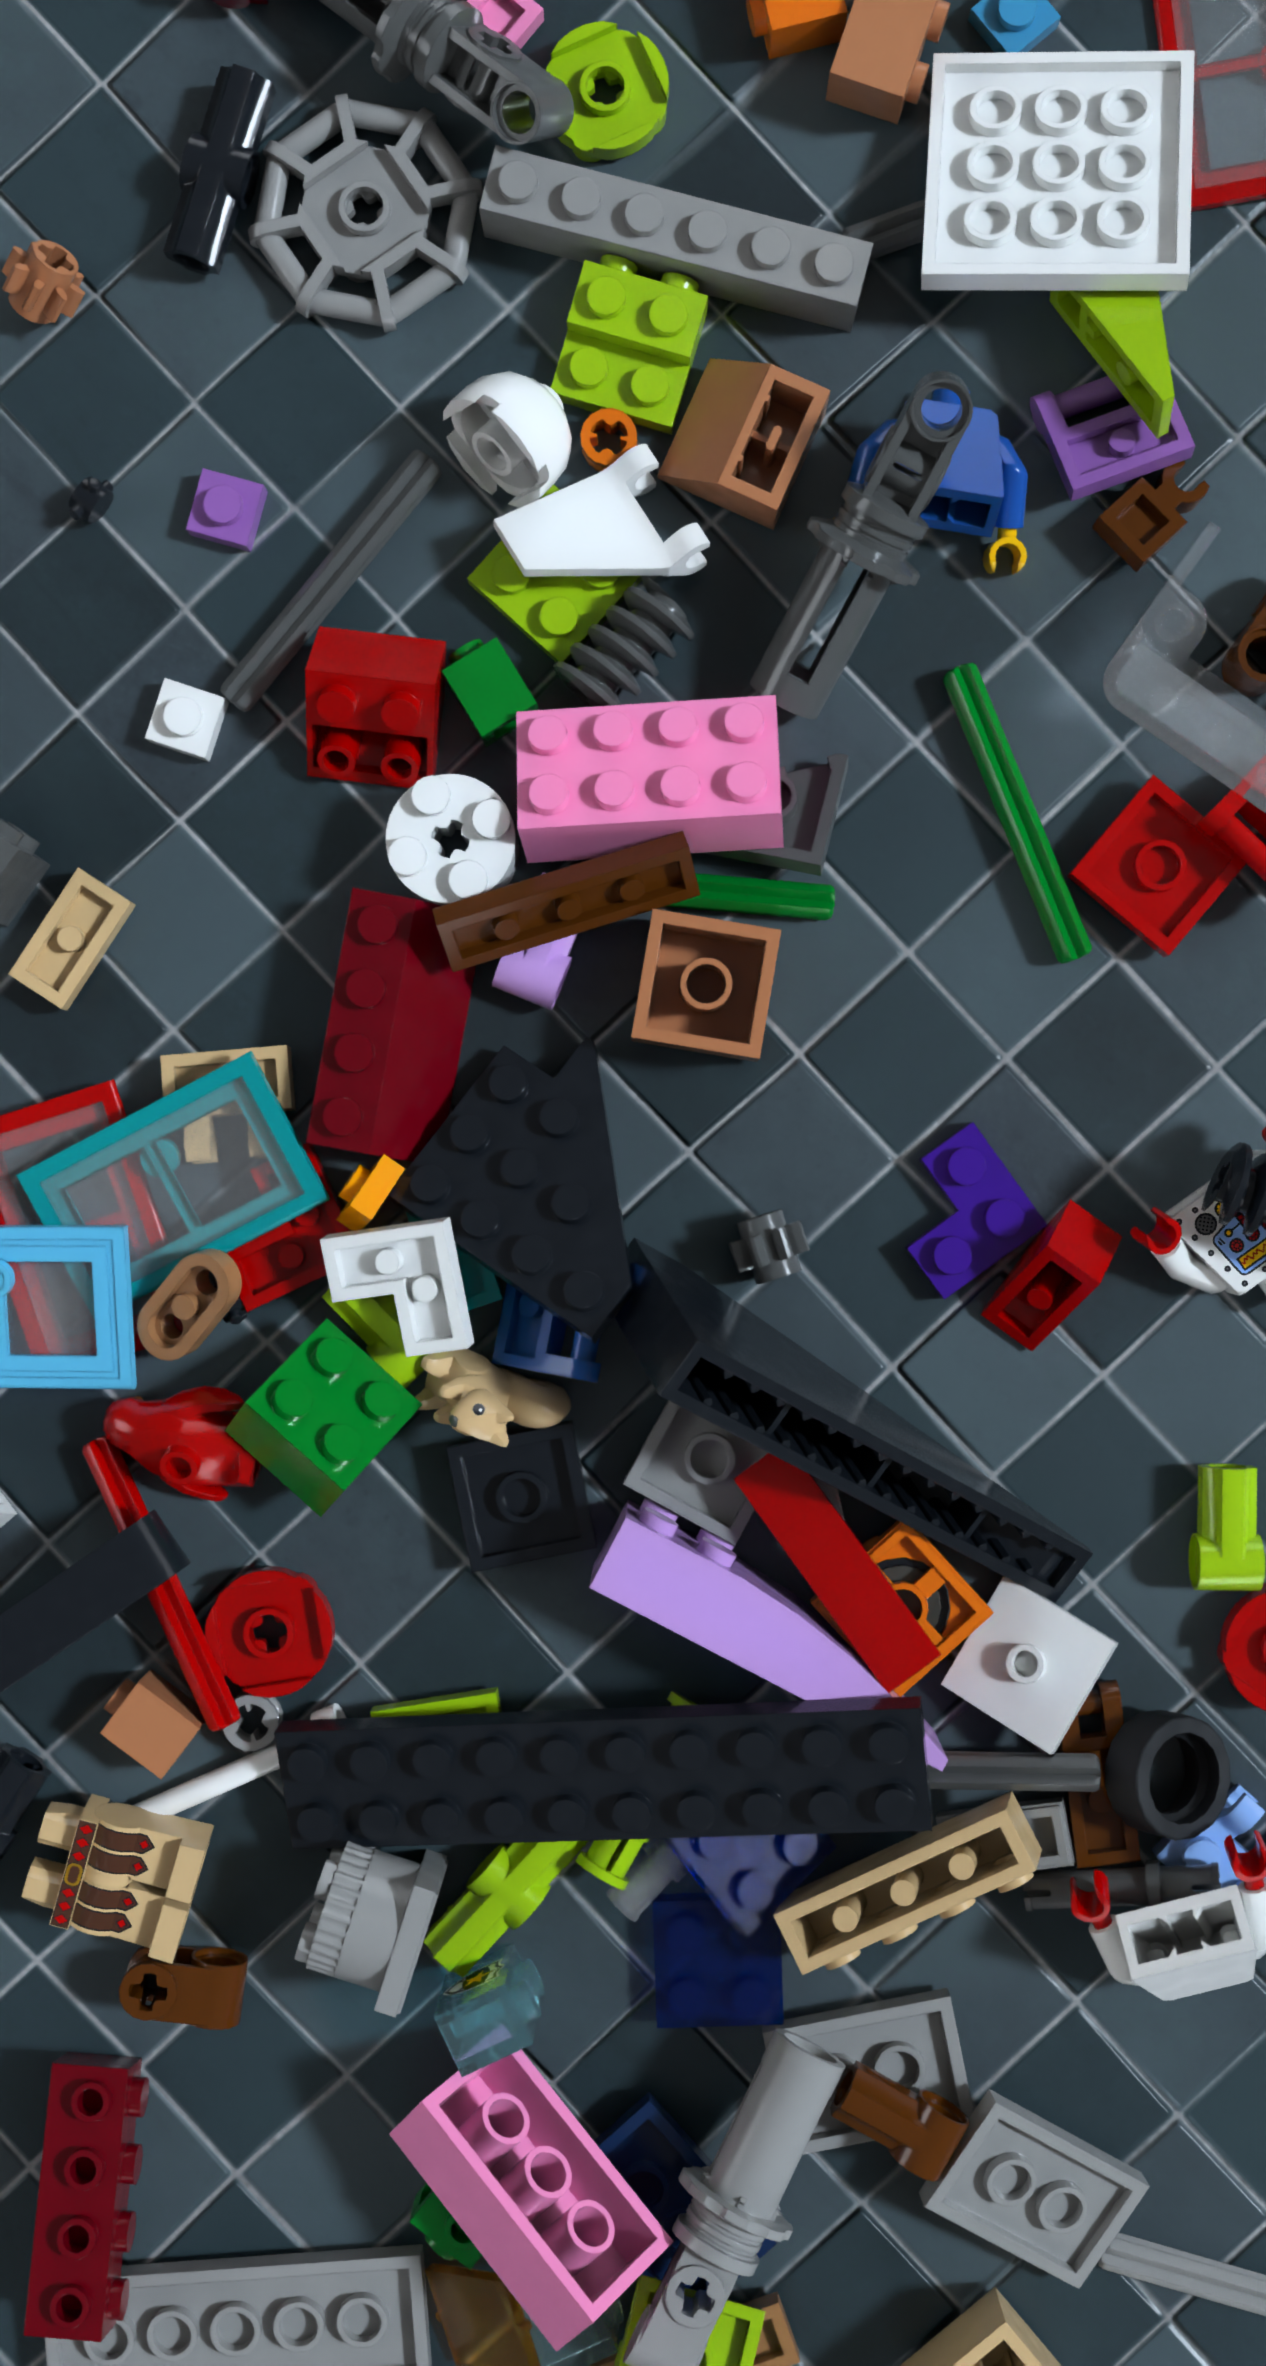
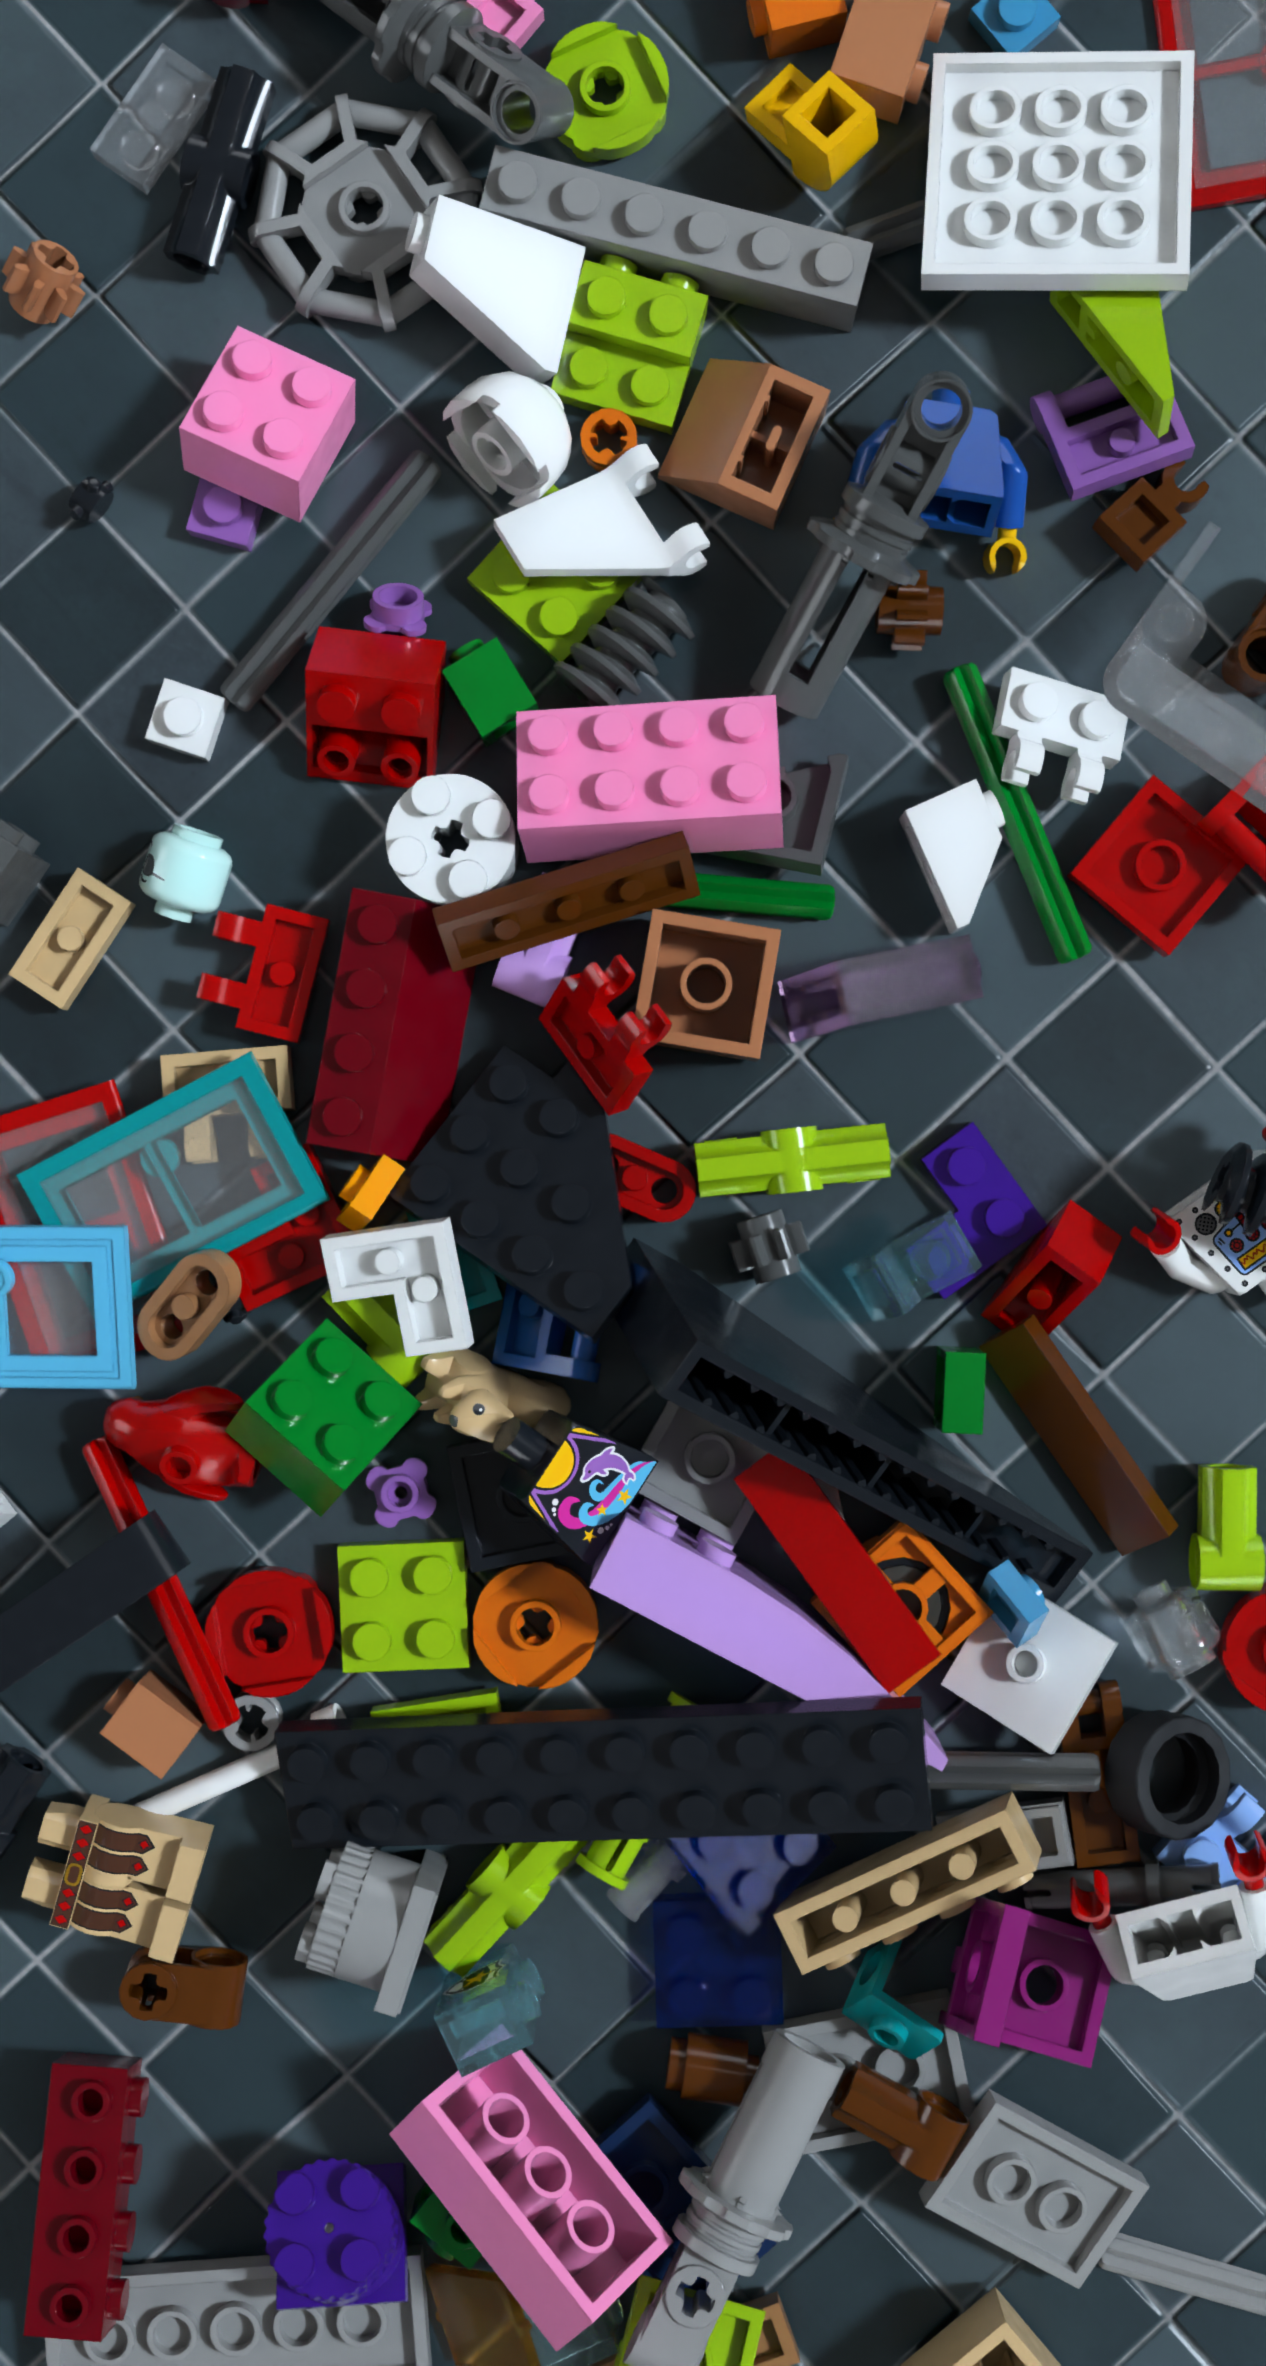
(154, 119): none -> clear plate
(185, 872): none -> light aqua head
(268, 423): none -> bright pink brick
(280, 974): none -> red plate
(339, 2235): none -> dark purple piece
(398, 610): none -> medium lavender plate
(404, 1605): none -> lime plate
(410, 1476): none -> medium lavender plate
(498, 281): none -> white slope
(531, 1660): none -> orange plate
(571, 1479): none -> torso
(594, 1042): none -> red plate
(638, 1172): none -> red plate
(710, 2068): none -> reddish brown brick
(792, 1160): none -> lime piece
(815, 125): none -> yellow brick
(880, 987): none -> clear purple slope
(881, 2015): none -> teal bracket
(911, 613): none -> reddish brown gear
(912, 1267): none -> clear light blue slope
(955, 847): none -> white slope
(959, 1390): none -> green piece
(991, 1976): none -> magenta bracket
(1015, 1601): none -> dark azure plate
(1061, 719): none -> white plate
(1078, 1436): none -> reddish brown tile
(1172, 1629): none -> clear head

